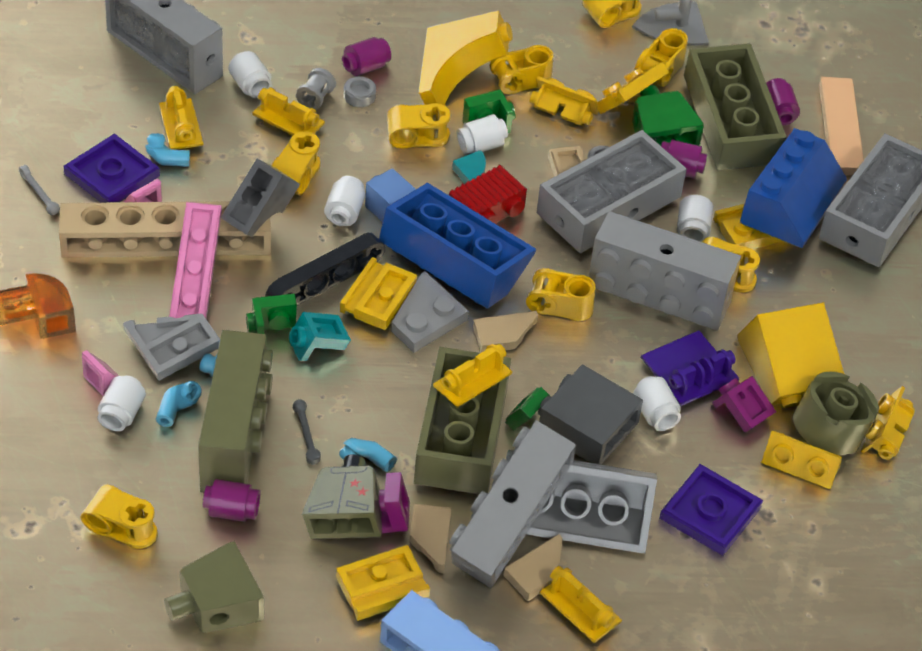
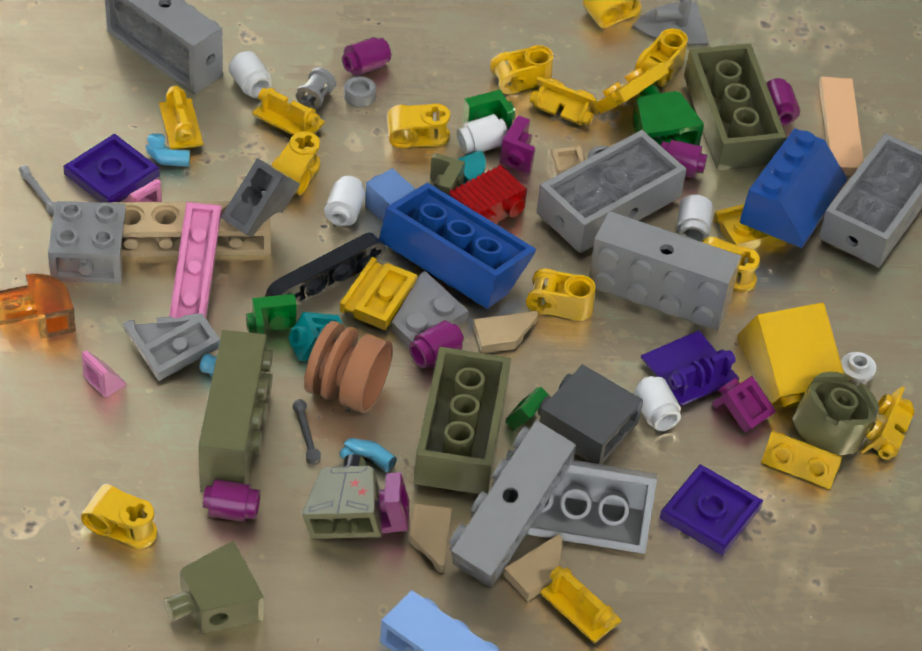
(87, 242): none -> light grey bracket
(120, 403): white brick -> none
(176, 399): medium azure arm -> none
(348, 367): none -> nougat wheel
(381, 581): yellow plate -> none
(426, 344): none -> magenta brick
(446, 172): none -> olive bracket
(457, 50): yellow arch -> none
(474, 375): yellow hinge -> none
(516, 146): none -> magenta bracket
(859, 367): none -> white plate

